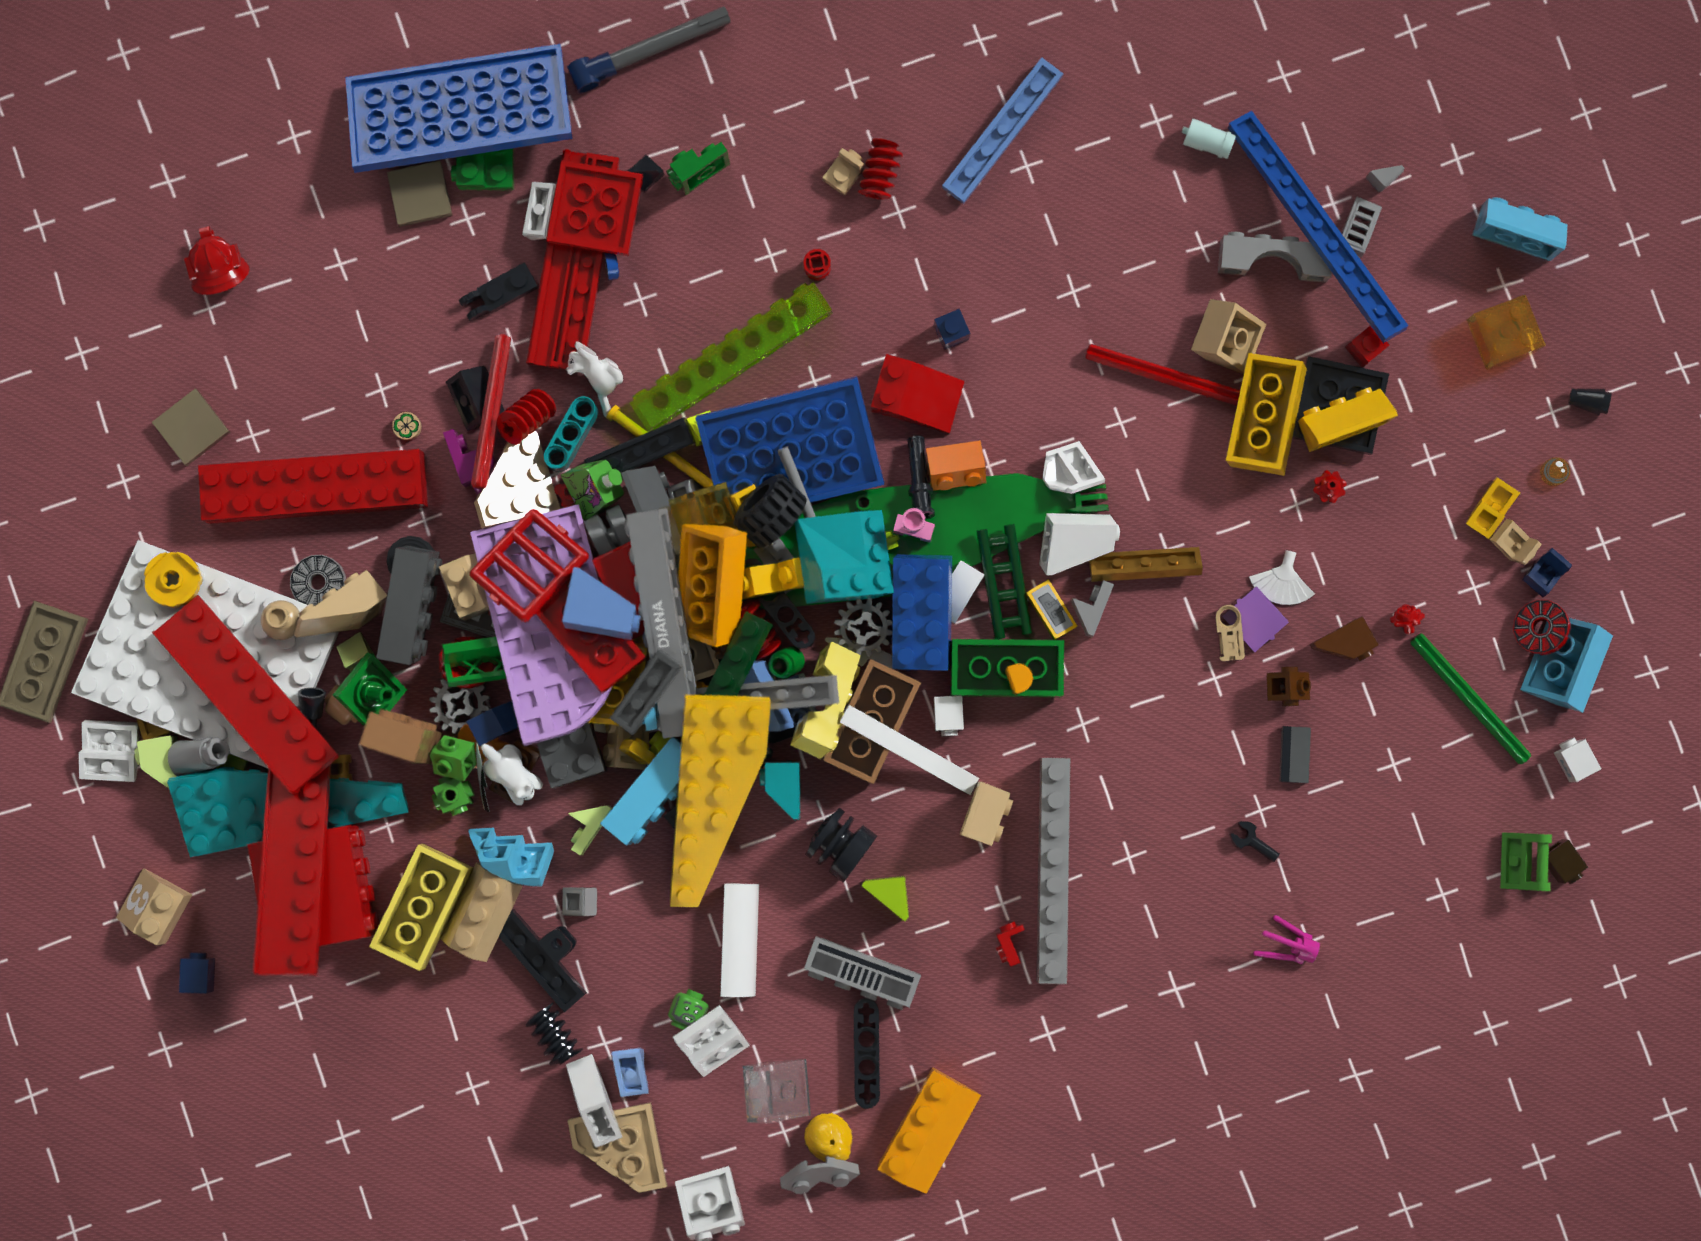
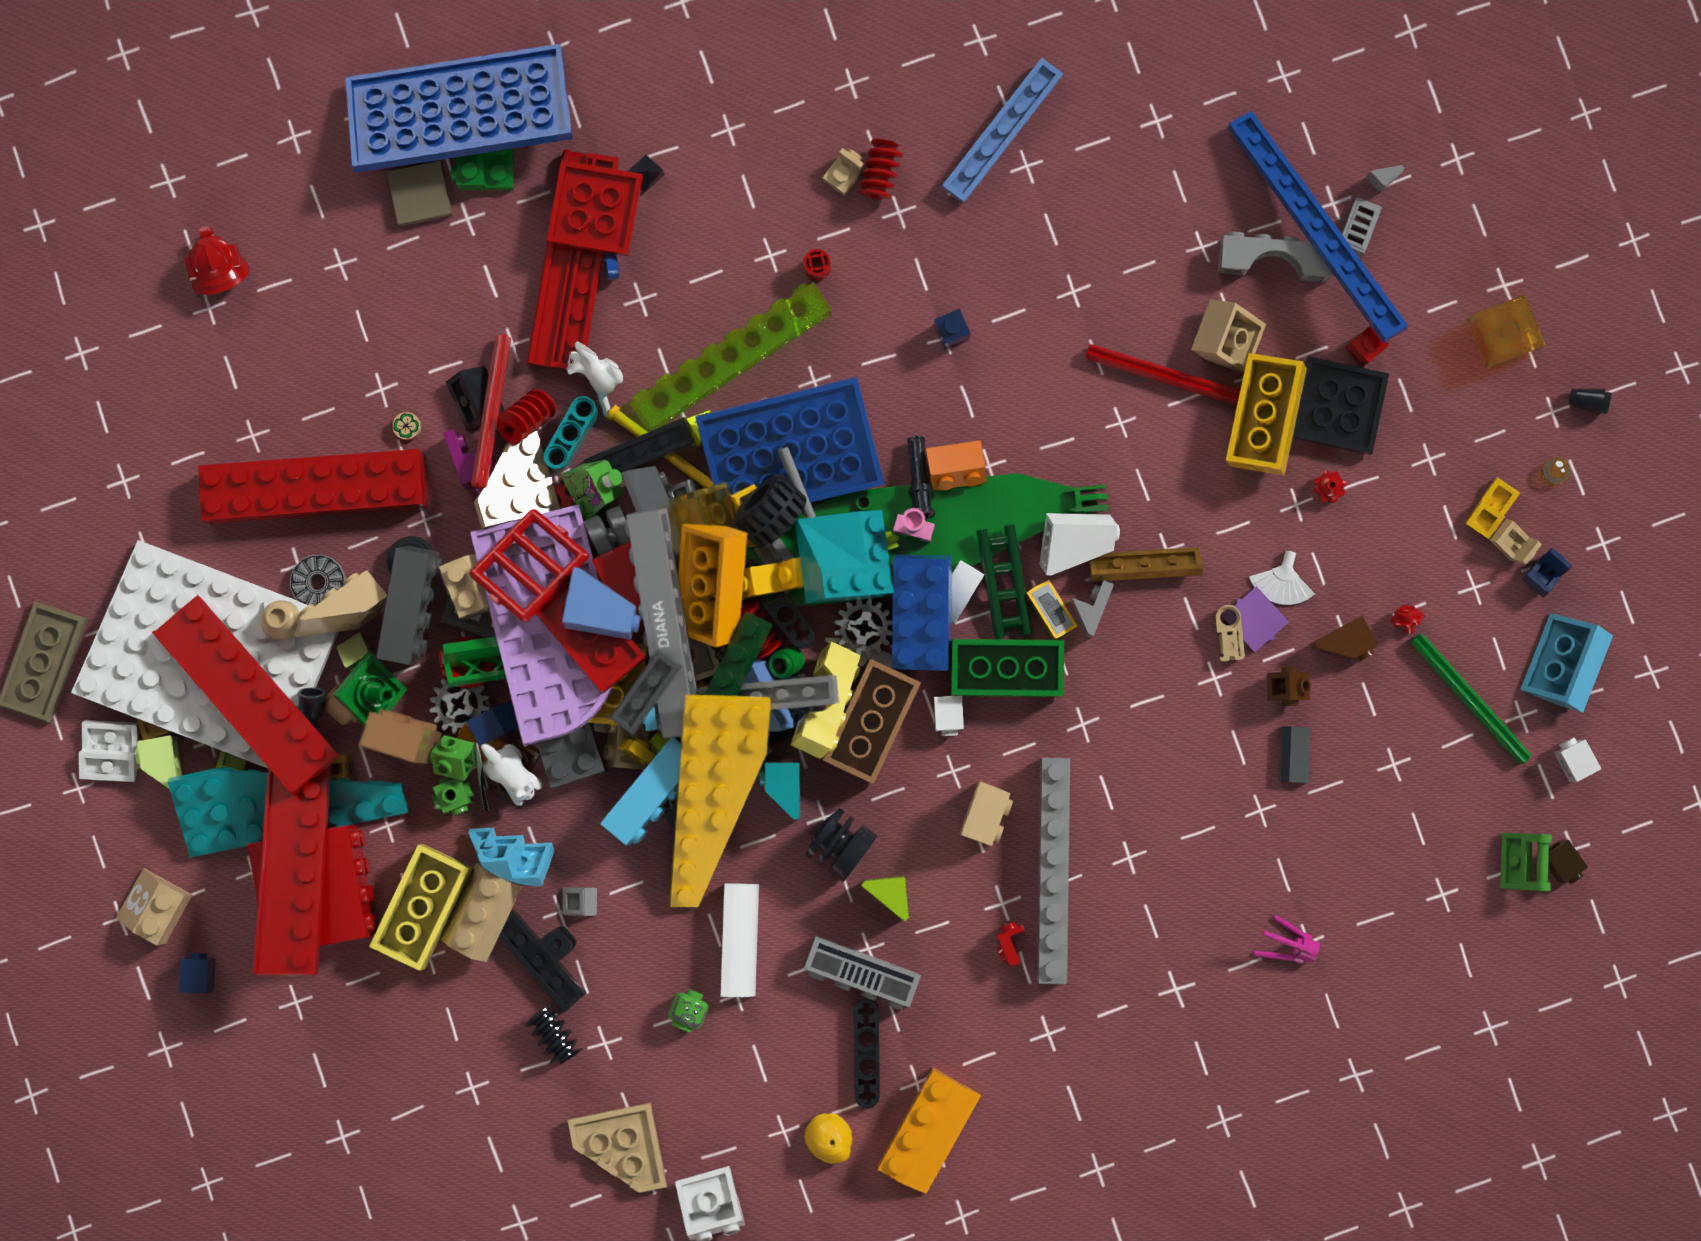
(172, 563): yellow plate -> none
(191, 427): dark tan tile -> none
(197, 755): light grey plant -> none
(500, 291): black hinge -> none
(539, 210): white slope -> none
(589, 72): dark grey piece -> none
(592, 820): yellowish green slope -> none
(593, 1100): white slope -> none
(630, 1072): light blue slope -> none
(691, 171): green plate -> none
(711, 1041): white slope -> none
(776, 1091): clear slope -> none
(806, 1176): light grey plate -> none
(909, 749): white sticker -> none
(917, 394): red slope -> none
(1019, 677): light orange brick -> none
(1070, 469): white slope -> none
(1207, 138): light aqua piece -> none
(1253, 841): black bar -> none
(1346, 418): yellow slope -> none
(1521, 229): medium azure slope -> none
(1539, 611): tile -> none

